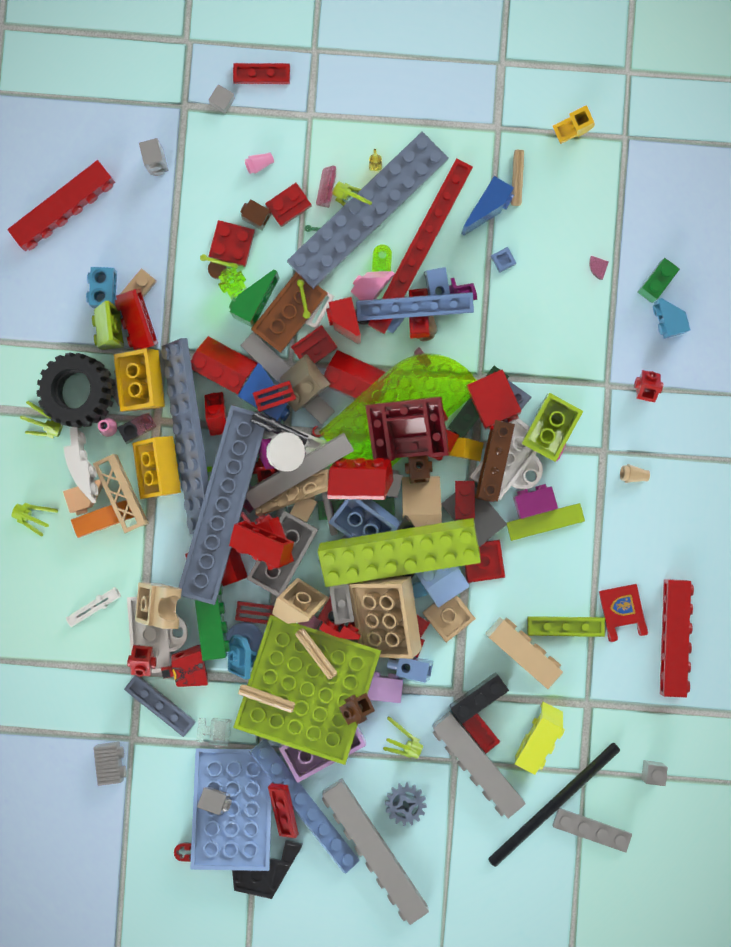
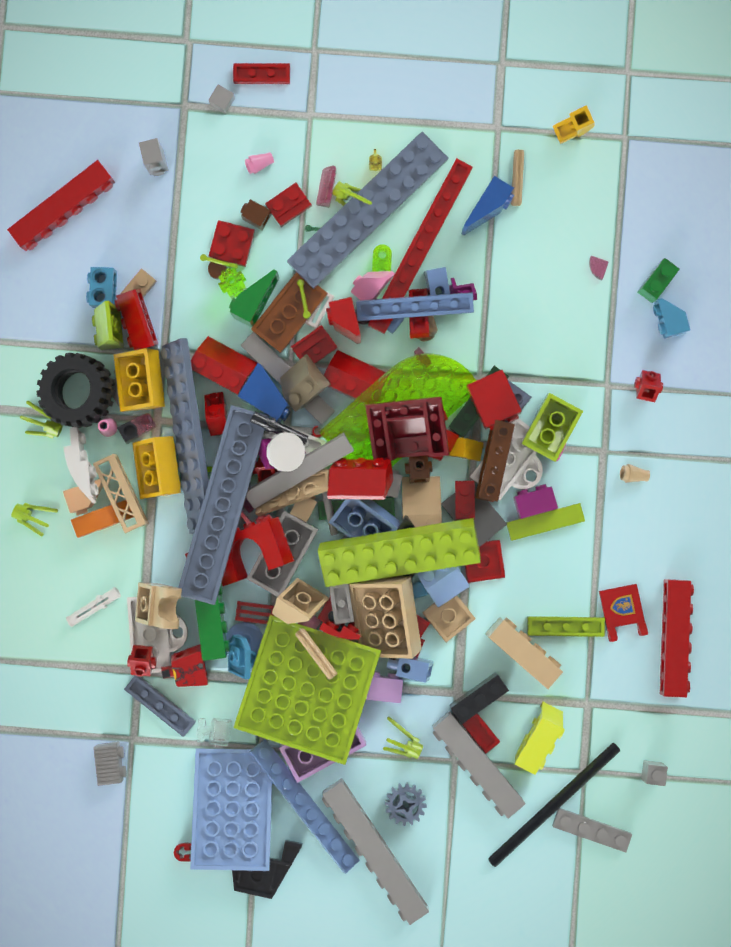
(214, 801): light grey brick -> none
(261, 544): red brick -> none
(266, 698): tan axle -> none
(277, 403): red tile -> none
(283, 810): red tile -> none
(357, 709): reddish brown brick -> none
(503, 259): medium blue tile -> none

